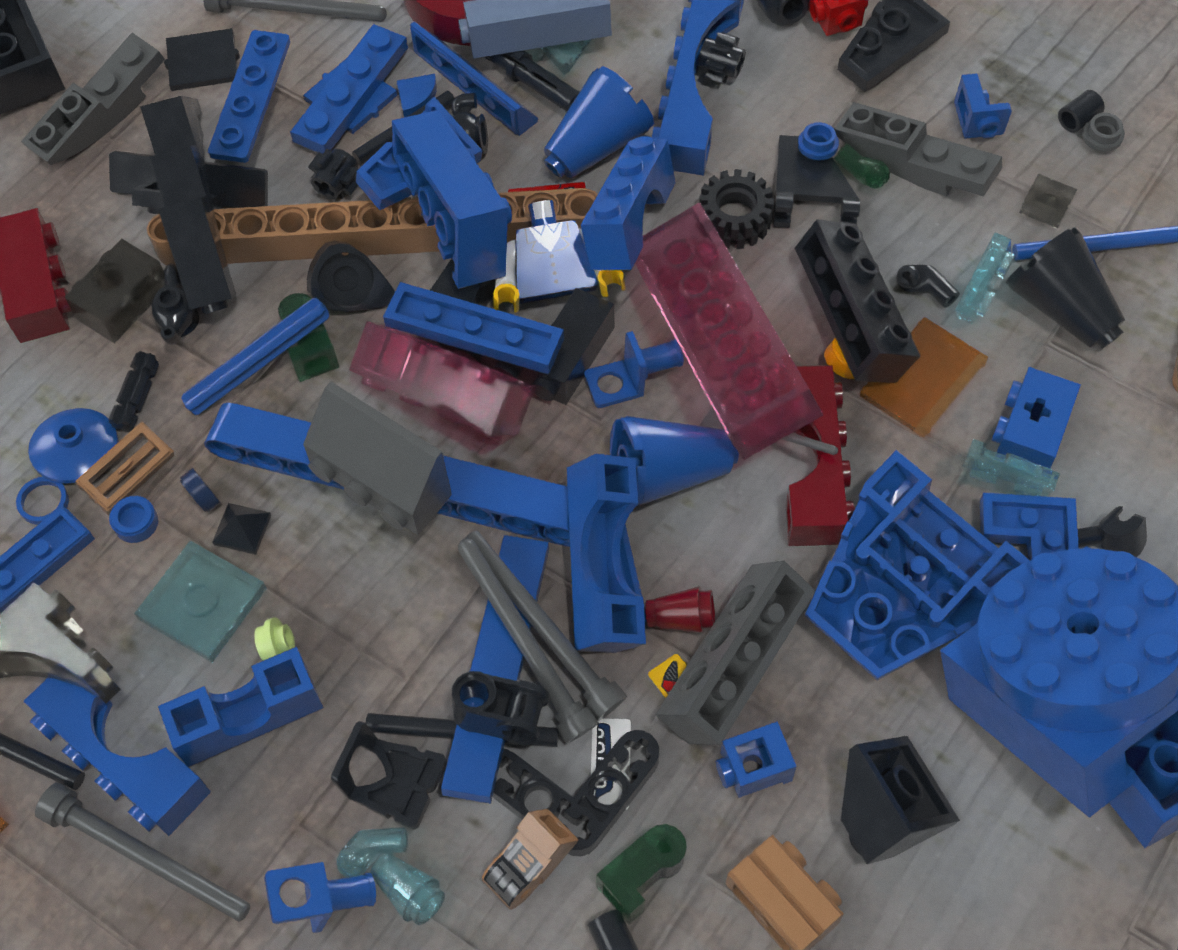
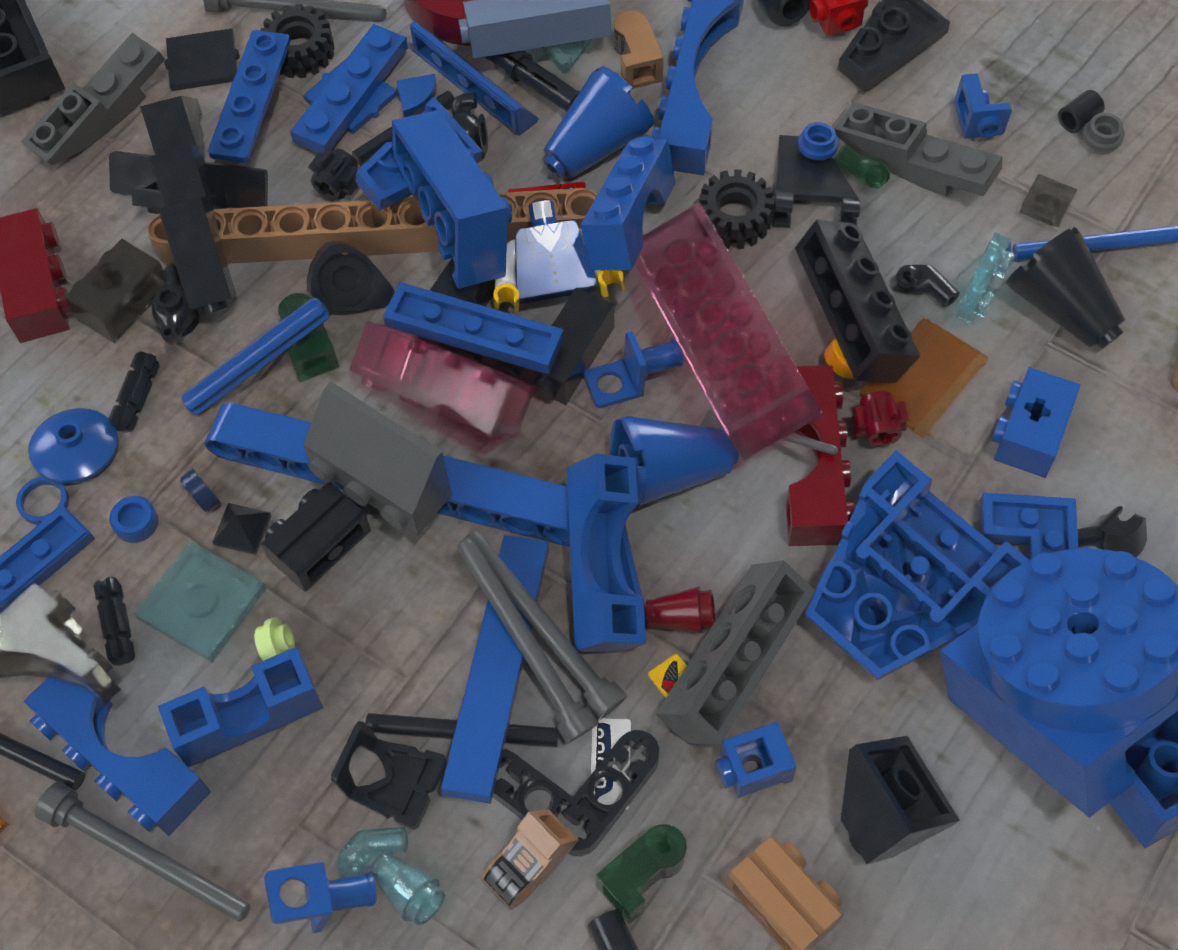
(114, 621): none -> black axle
(126, 490): medium nougat tile -> none
(308, 25): none -> black tyre
(315, 535): none -> black brick
(503, 707): black piece -> none
(638, 49): none -> medium nougat leg
(721, 57): black gear -> none
(880, 418): none -> dark red gear
(1027, 476): clear light blue wing -> none

